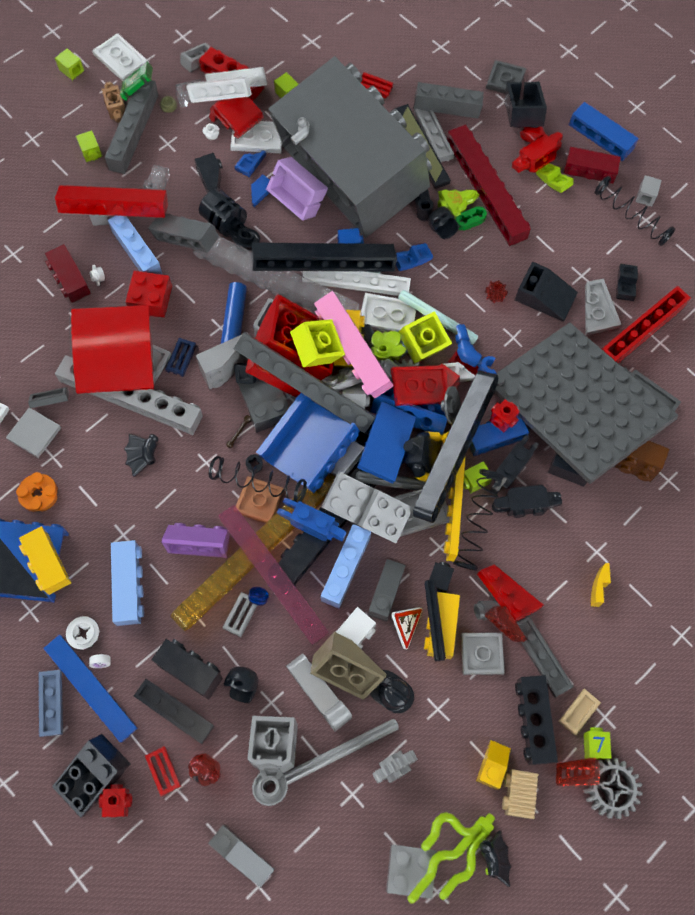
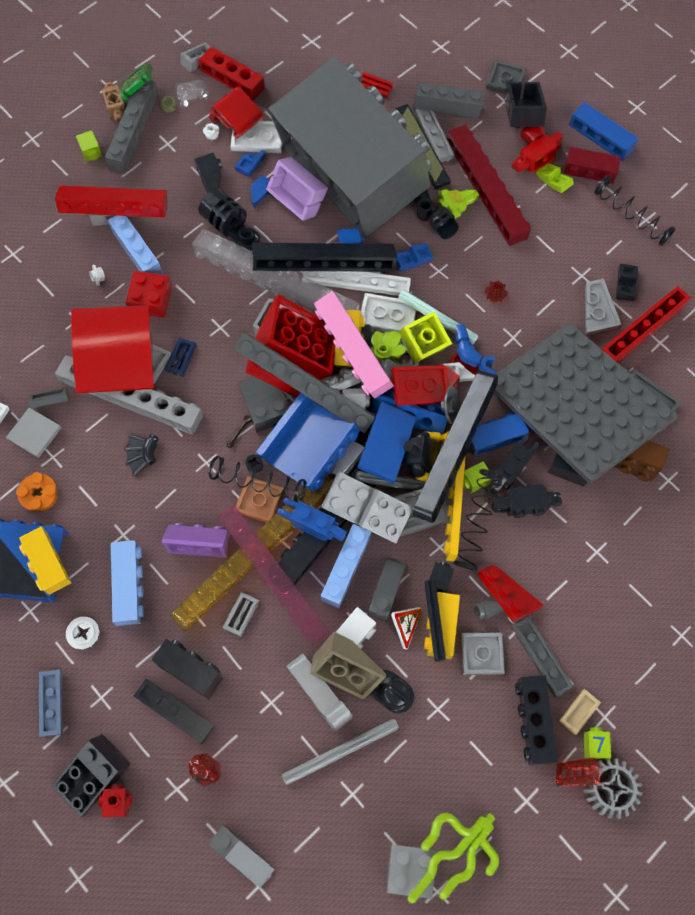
(67, 274): dark red brick -> none
(69, 64): lime brick -> none
(90, 688): blue tile -> none
(99, 661): white tile -> none
(119, 56): white tile -> none
(157, 179): clear leg -> none
(170, 788): red tile -> none
(184, 232): dark grey brick -> none
(218, 363): light grey slope -> none
(227, 85): white fence -> none
(234, 311): blue brick -> none
(242, 376): black tile -> none
(243, 683): black helmet -> none
(258, 596): clear blue tile -> none
(272, 753): light grey brick -> none
(284, 84): lime brick -> none
(303, 131): light grey arm -> none
(317, 343): neon yellow brick -> none
(395, 766): light grey gear -> none
(471, 219): green beam -> none
(494, 765): yellow slope -> none
(496, 858): black arm -> none
(504, 415): red brick -> none
(505, 623): clear red slope -> none
(520, 794): tan brick -> none
(546, 292): black slope -> none
(601, 580): yellow slope -> none
(648, 190): light grey brick -> none

